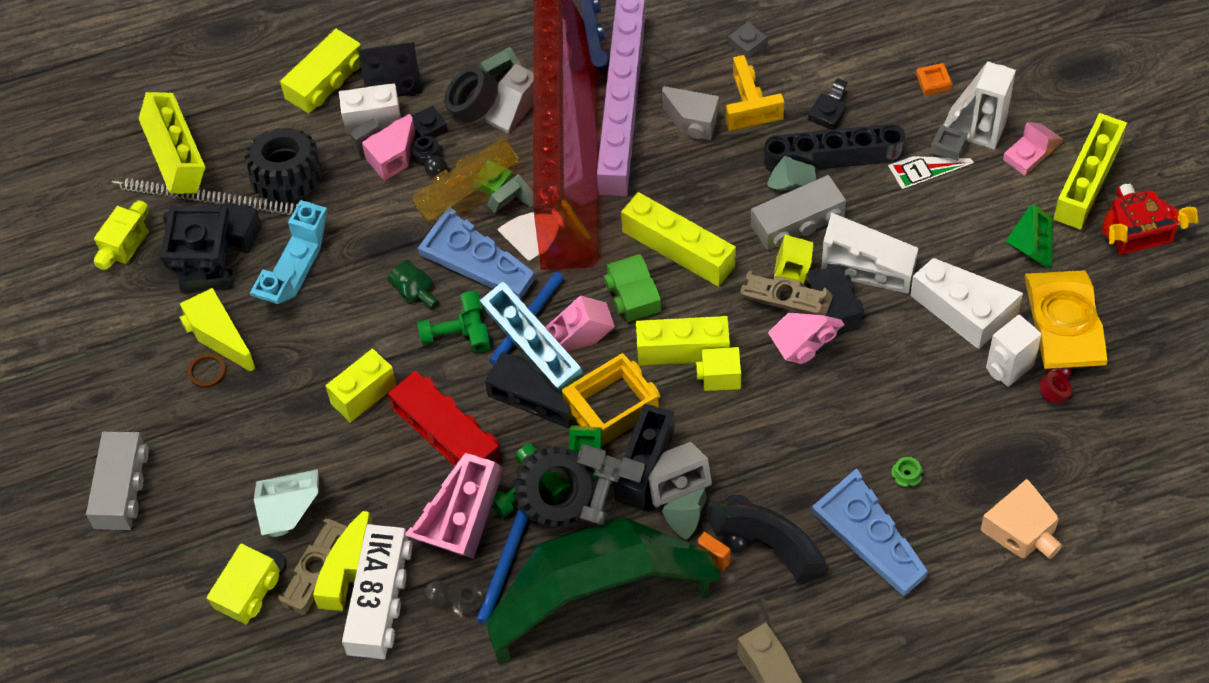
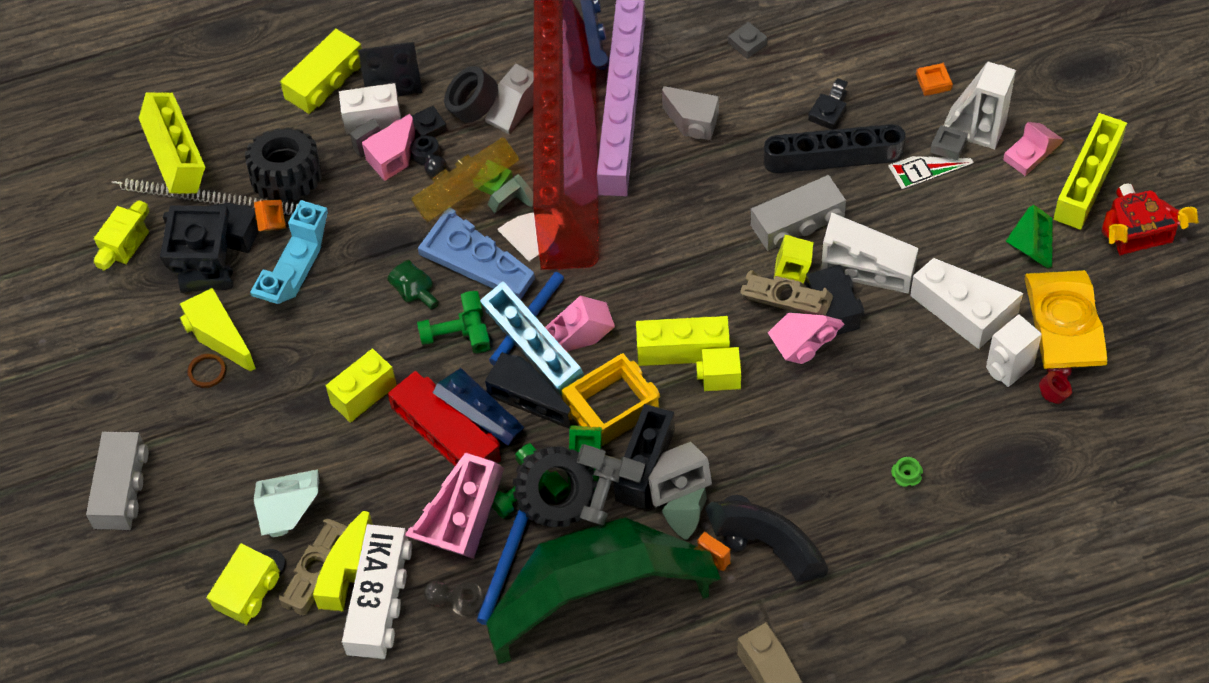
(269, 215): none -> orange tile
(476, 404): none -> dark blue wing
(500, 62): sand green tile -> none
(633, 288): bright green brick -> none
(678, 239): neon yellow brick -> none
(754, 107): yellow bracket -> none
(791, 175): sand green tile -> none
(862, 525): medium blue wing -> none
(1023, 523): light nougat torso -> none

